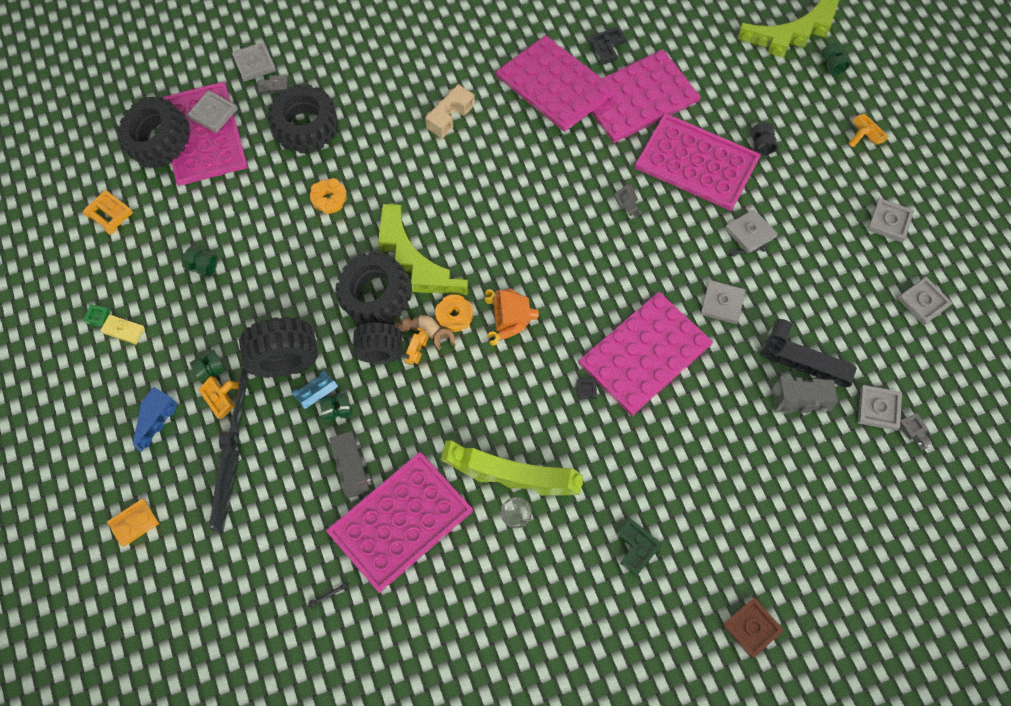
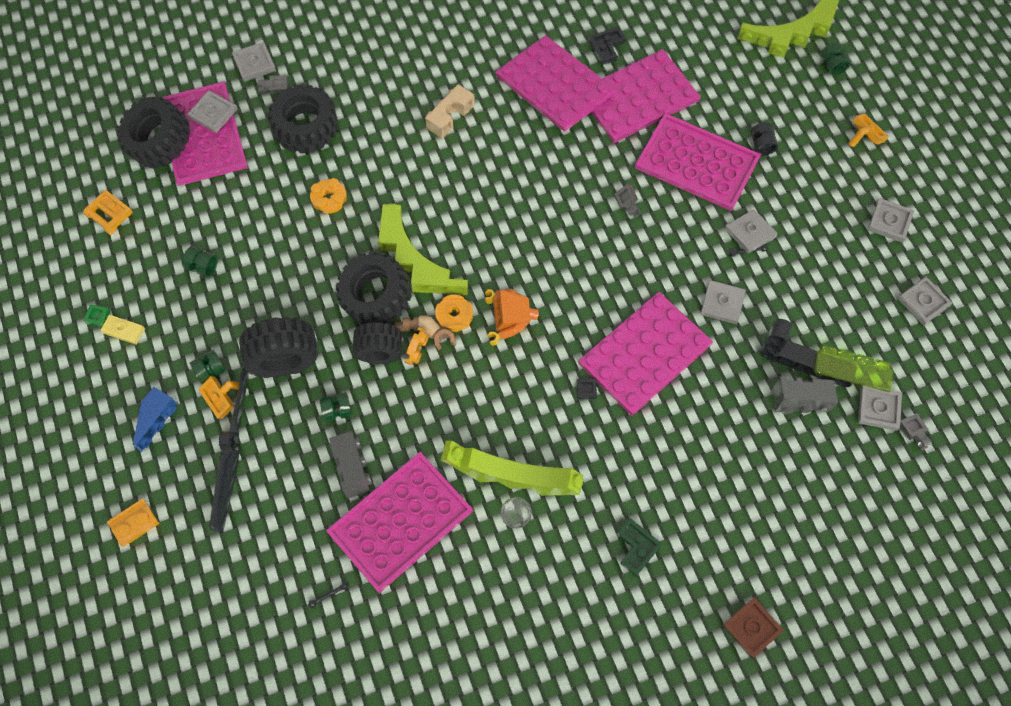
(314, 390): dark azure plate -> none
(856, 371): none -> clear neon green windscreen

